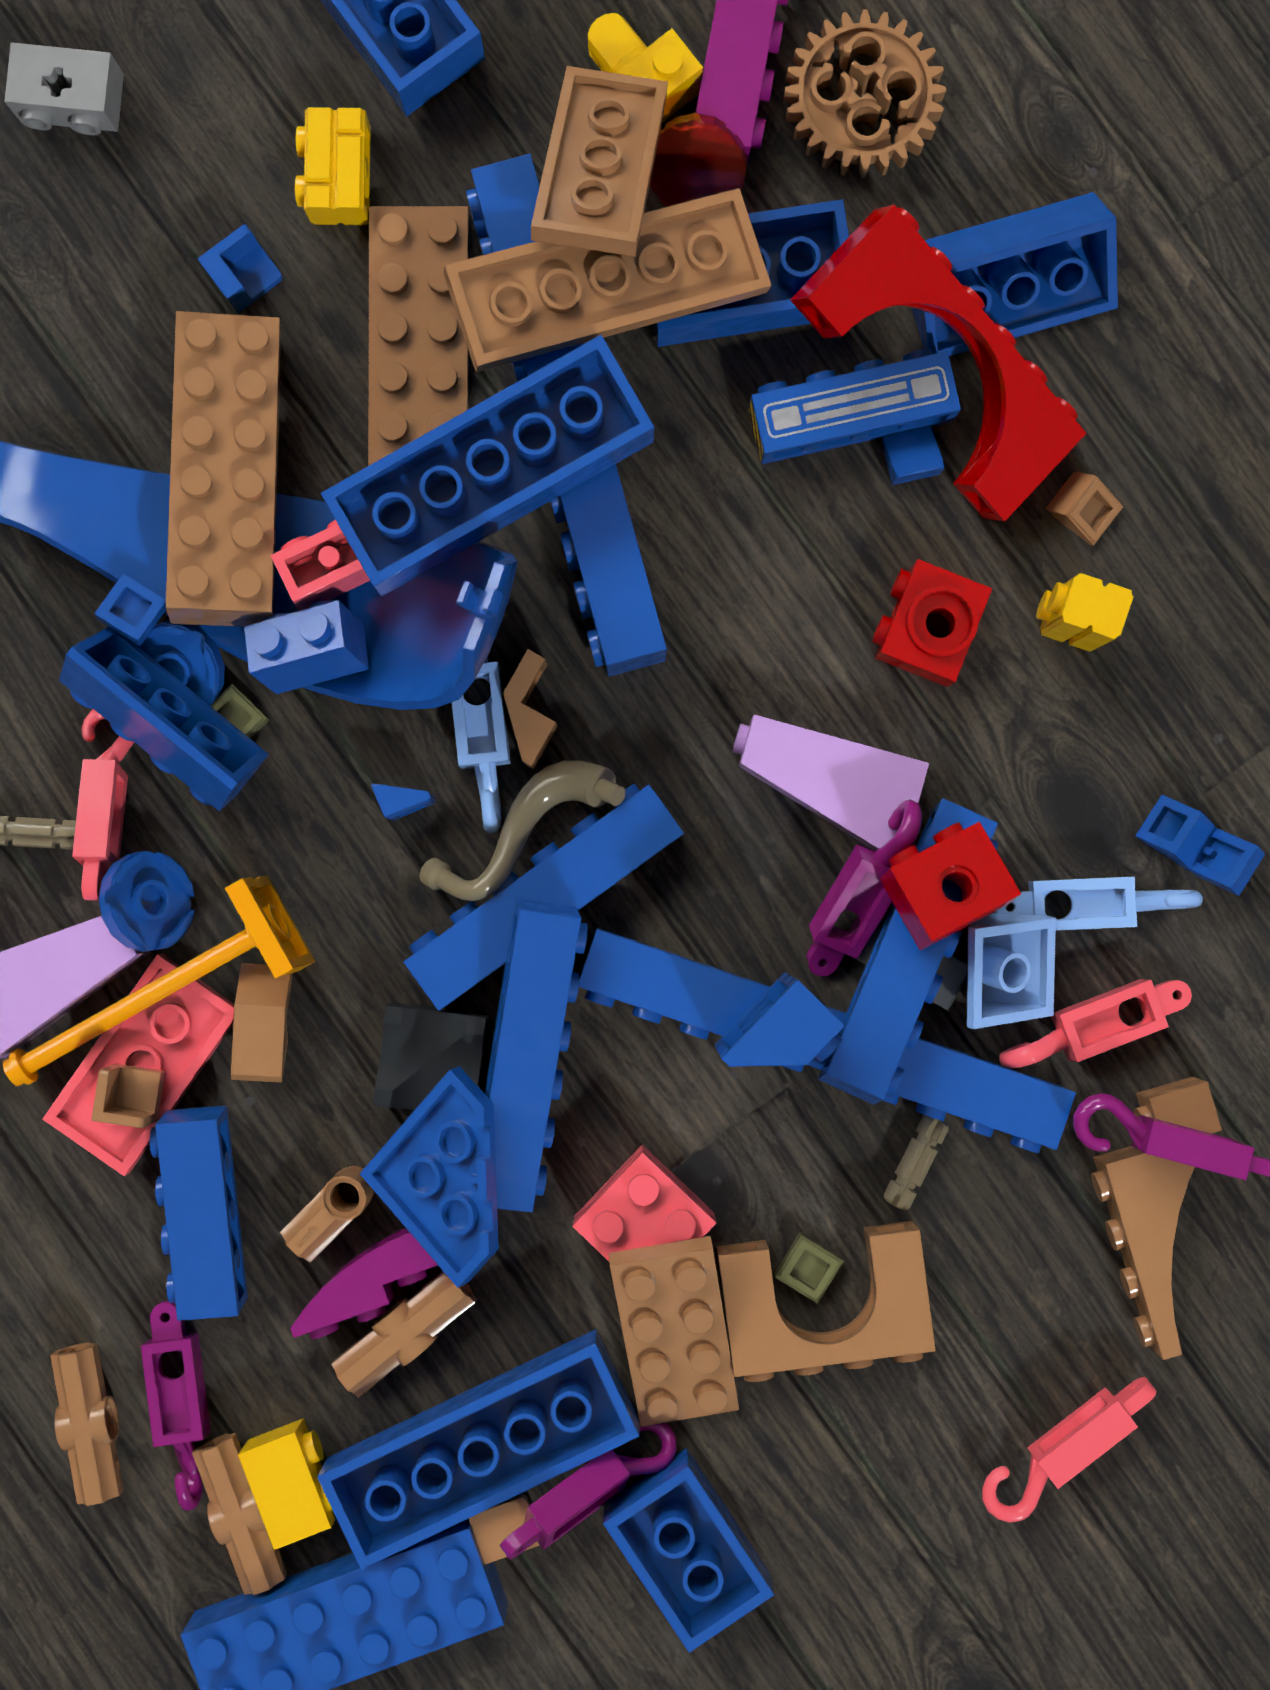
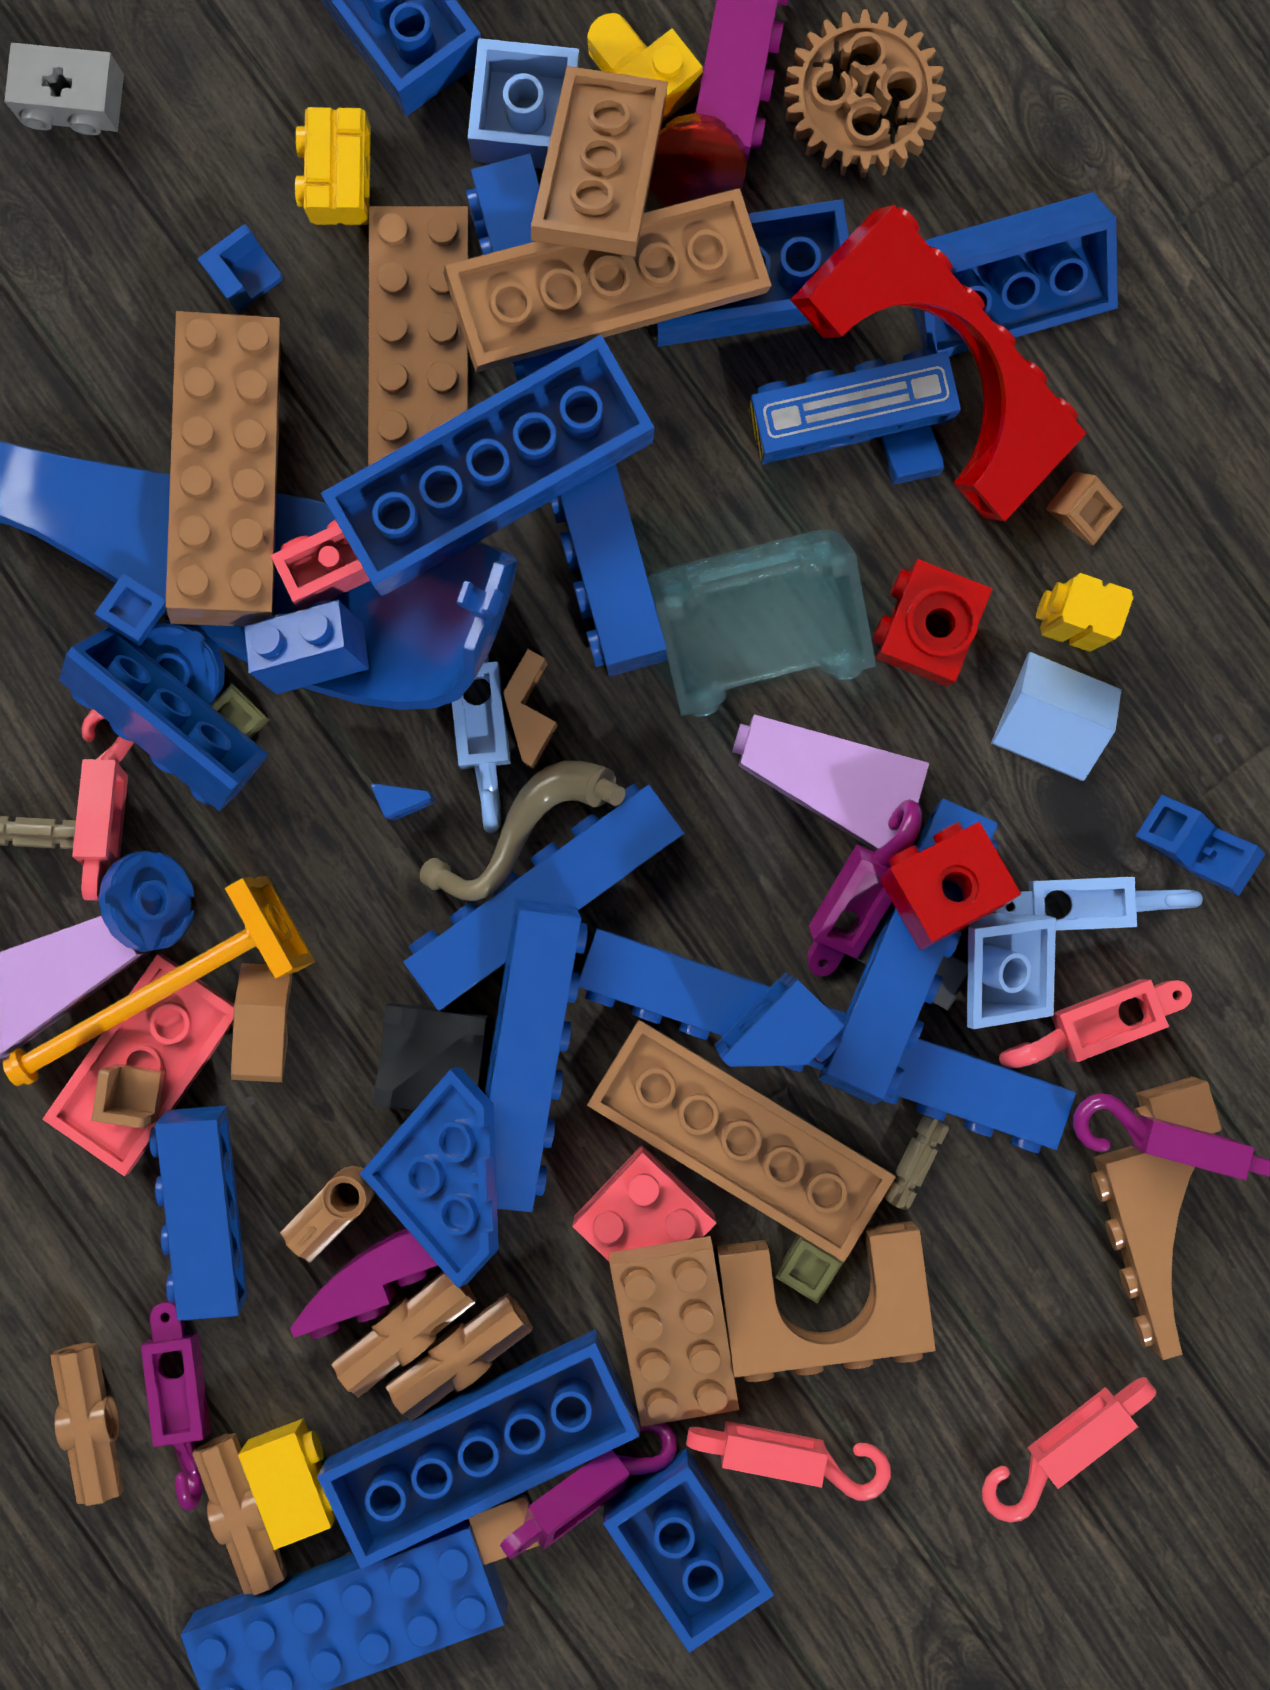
(459, 1357): none -> medium nougat piece
(516, 99): none -> light blue brick
(741, 1140): none -> medium nougat plate
(762, 617): none -> clear light blue windscreen
(788, 1457): none -> coral piece
(1058, 717): none -> light blue slope

